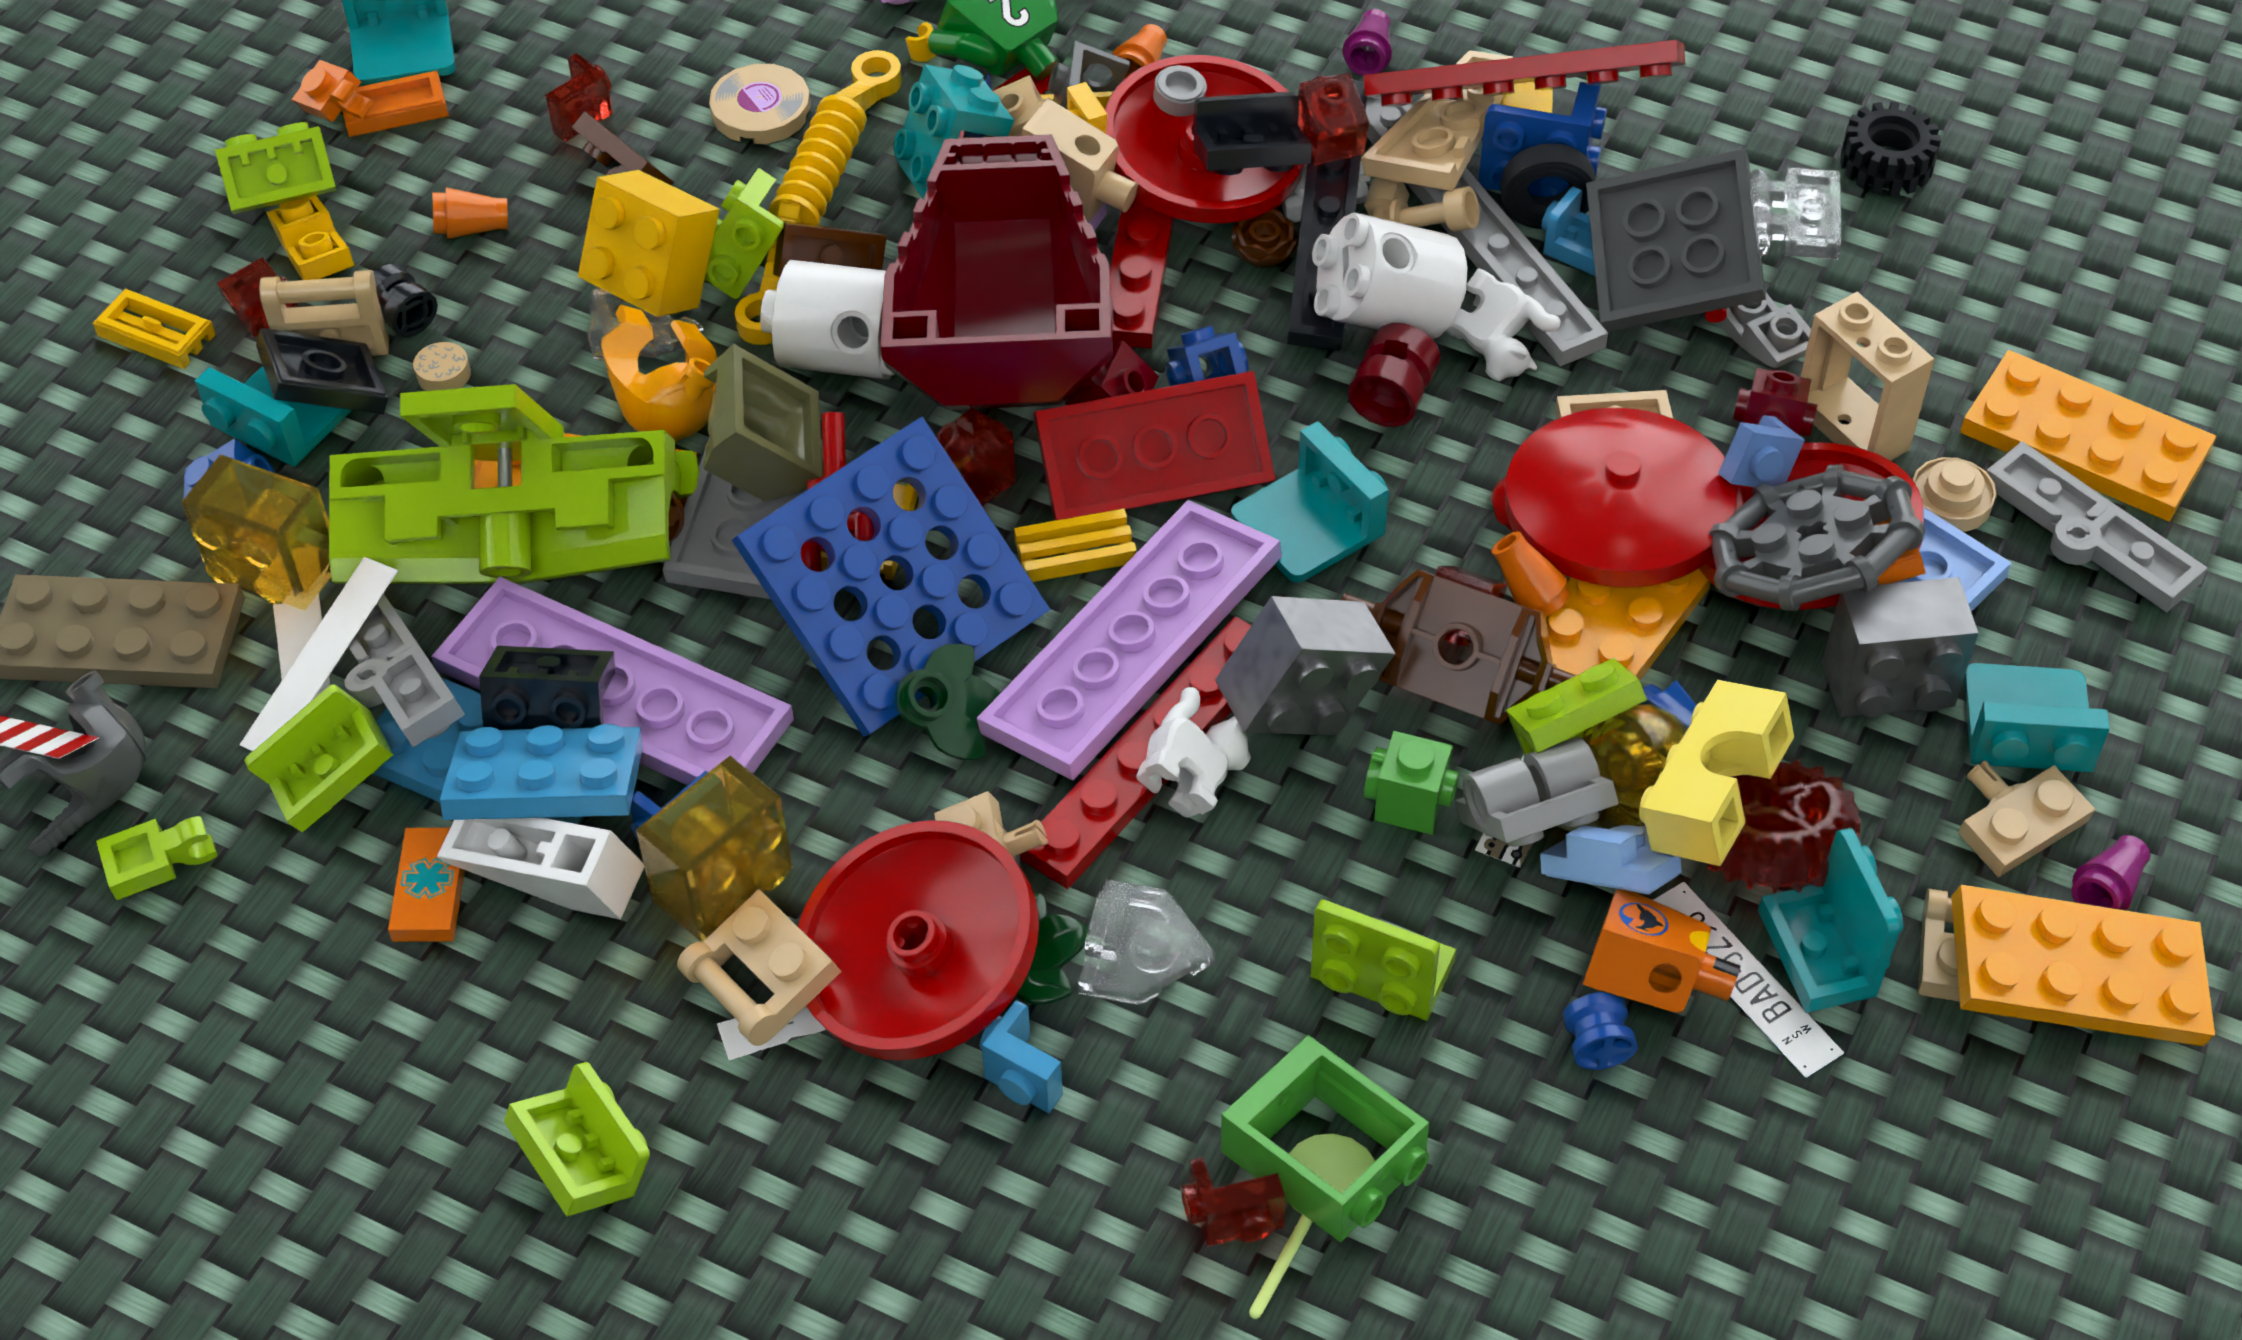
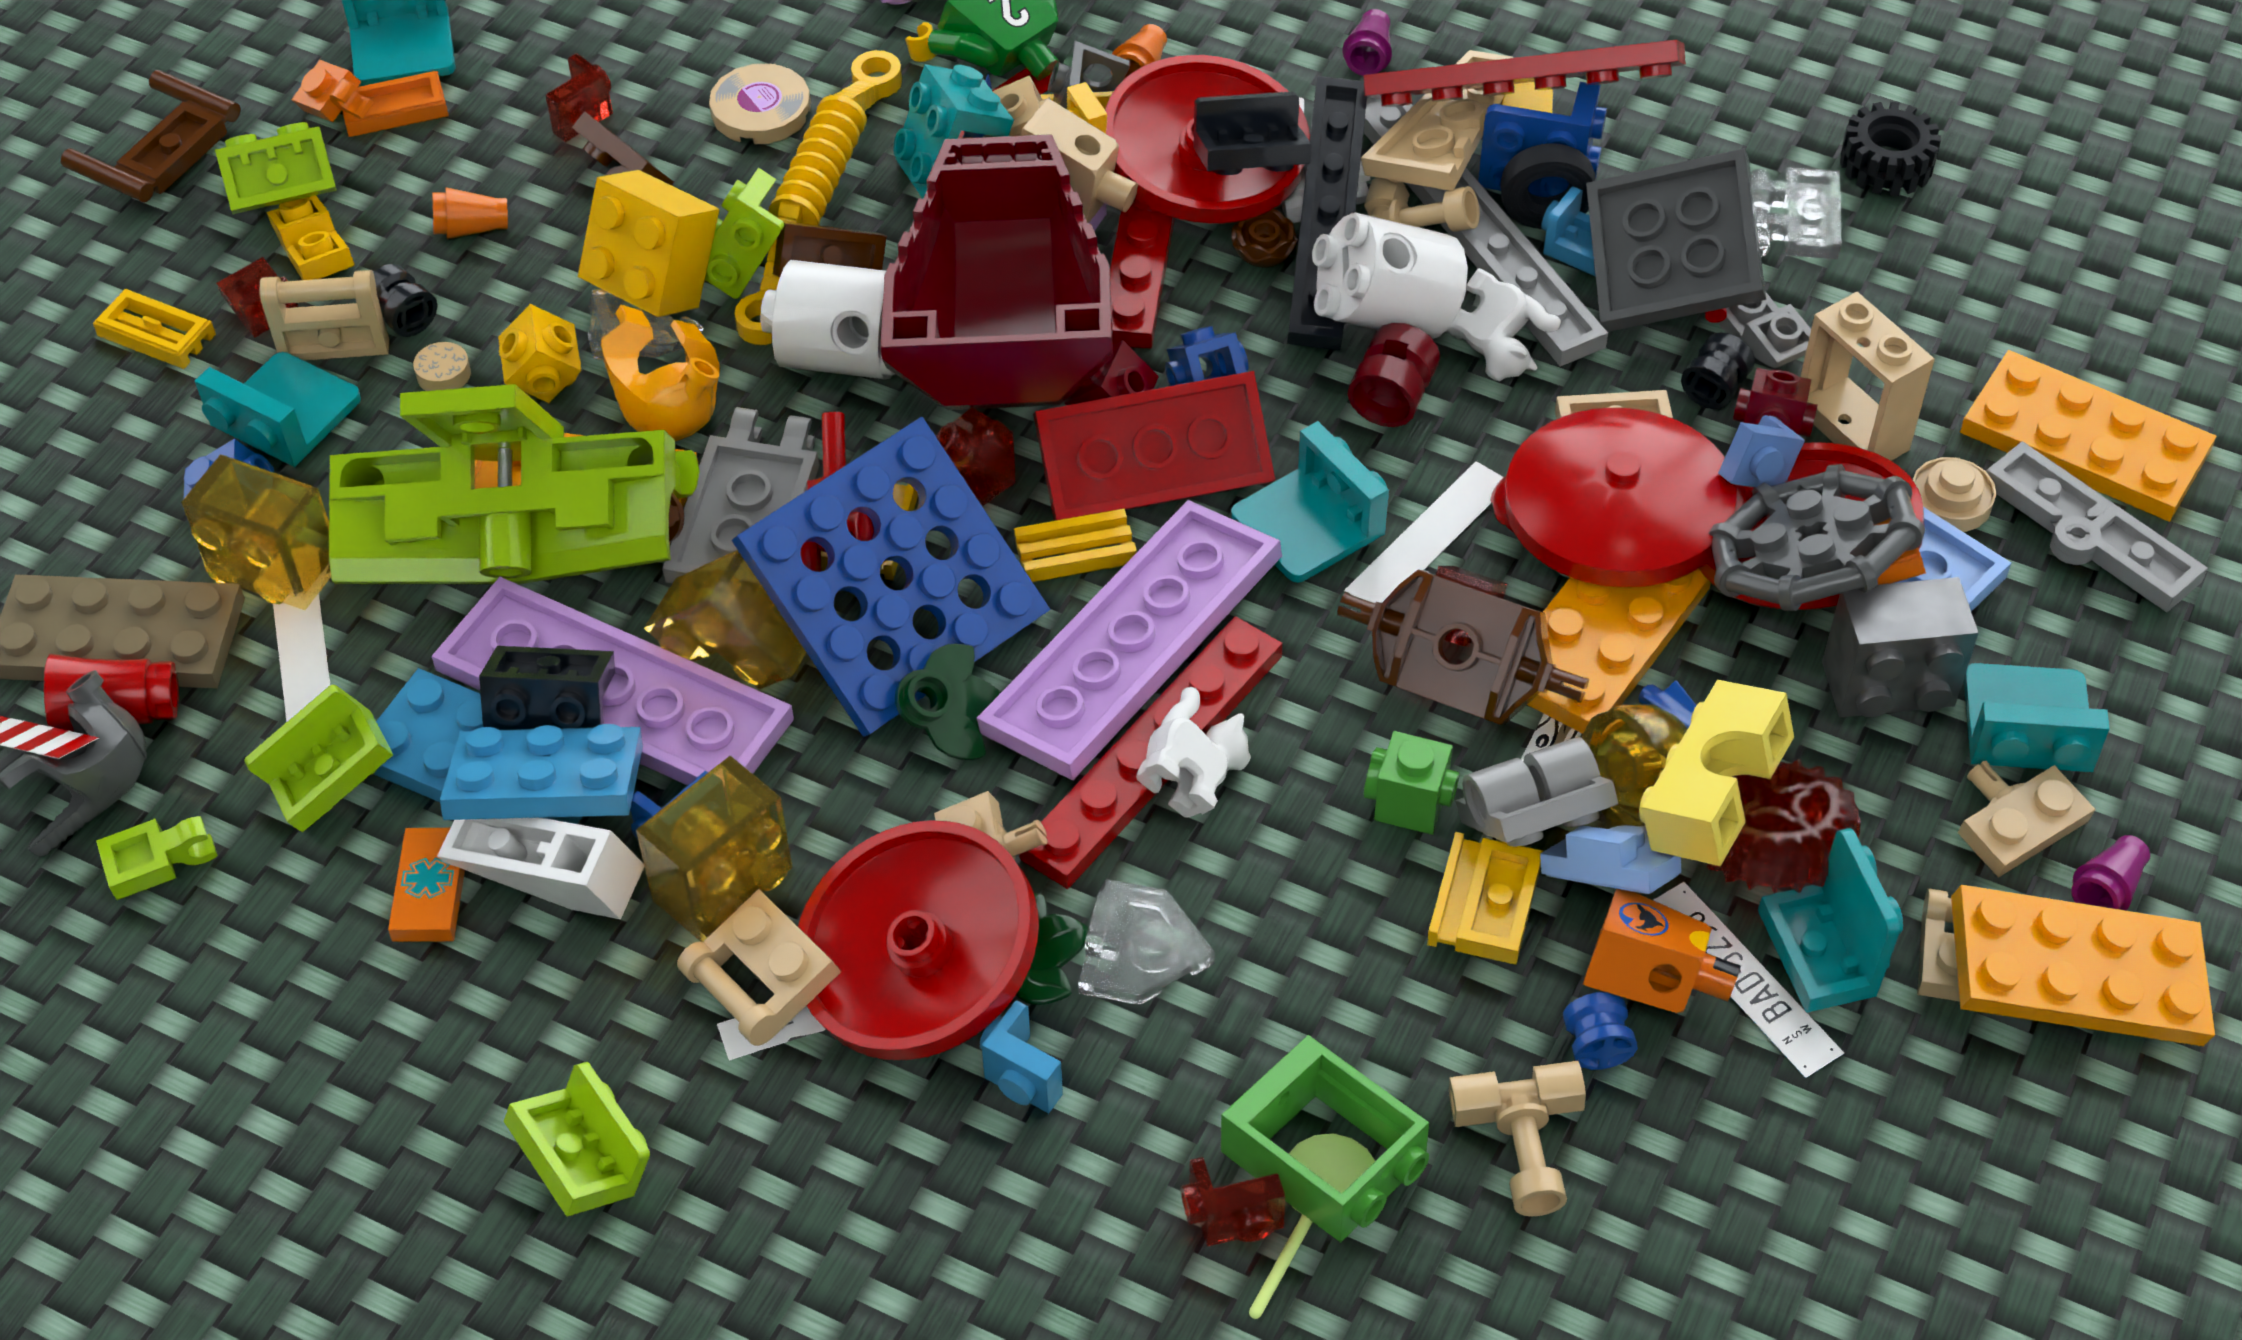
(136, 685): none -> red plant
(168, 147): none -> reddish brown plate
(321, 371): black tile -> none
(322, 649): white sticker -> none
(400, 676): light grey hinge -> none
(539, 353): none -> yellow brick
(727, 613): none -> clear yellow brick
(761, 427): olive brick -> none
(1178, 89): light grey tile -> none
(1304, 666): flat silver brick -> none
(1332, 117): clear red brick -> none
(1378, 960): lime bracket -> none
(1428, 534): none -> white sticker
(1485, 898): none -> yellow plate
(1520, 1111): none -> tan bar
(1530, 575): orange cone -> none
(1575, 706): lime bracket -> none
(1717, 370): none -> black wheel

